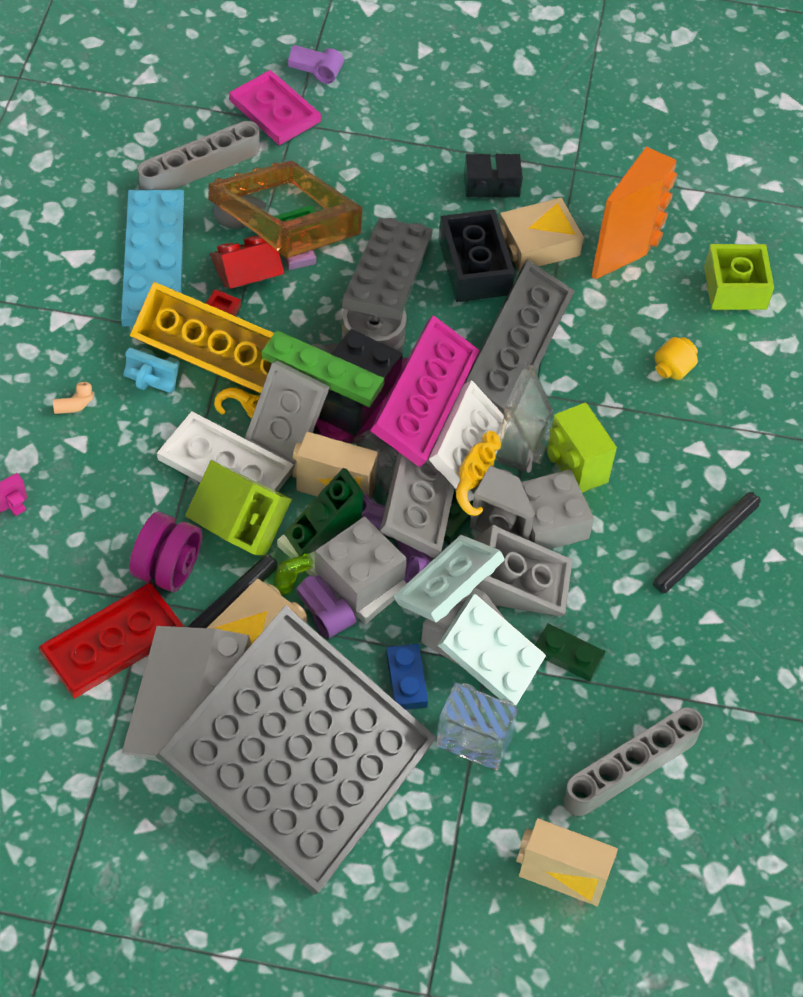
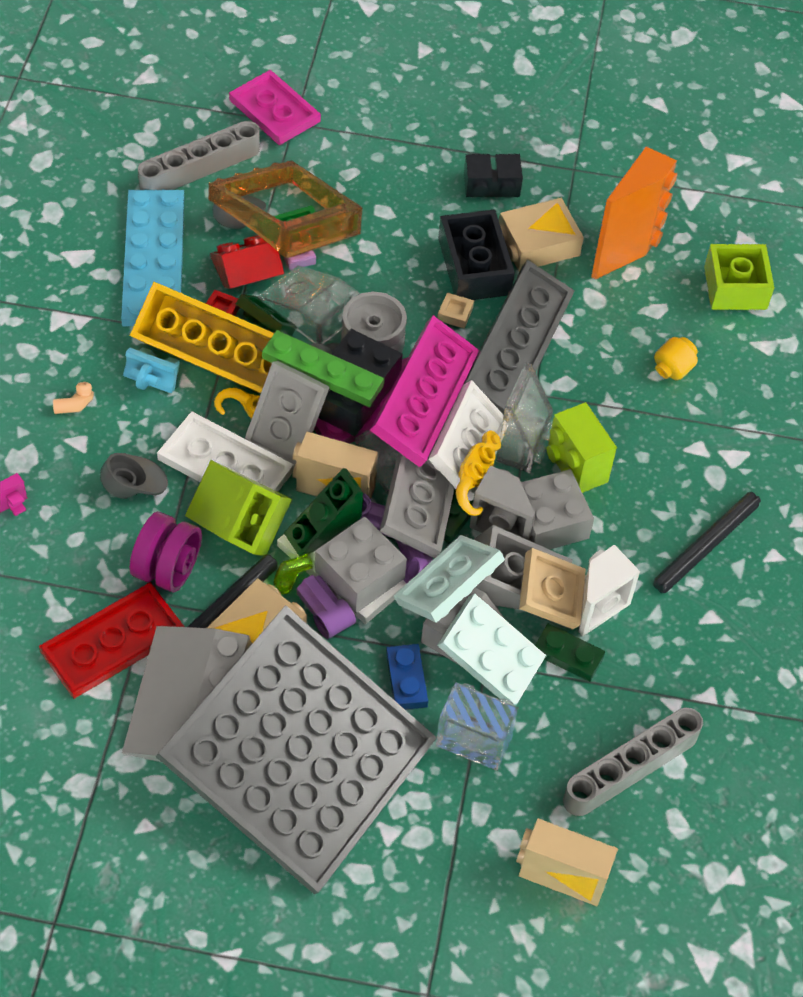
(129, 474): none -> dark grey cap
(259, 311): none -> dark green plate
(310, 301): none -> clear slope
(323, 65): medium lavender piece -> none
(388, 268): dark grey plate -> none
(455, 310): none -> tan plate
(552, 588): none -> tan plate
(607, 587): none -> white slope

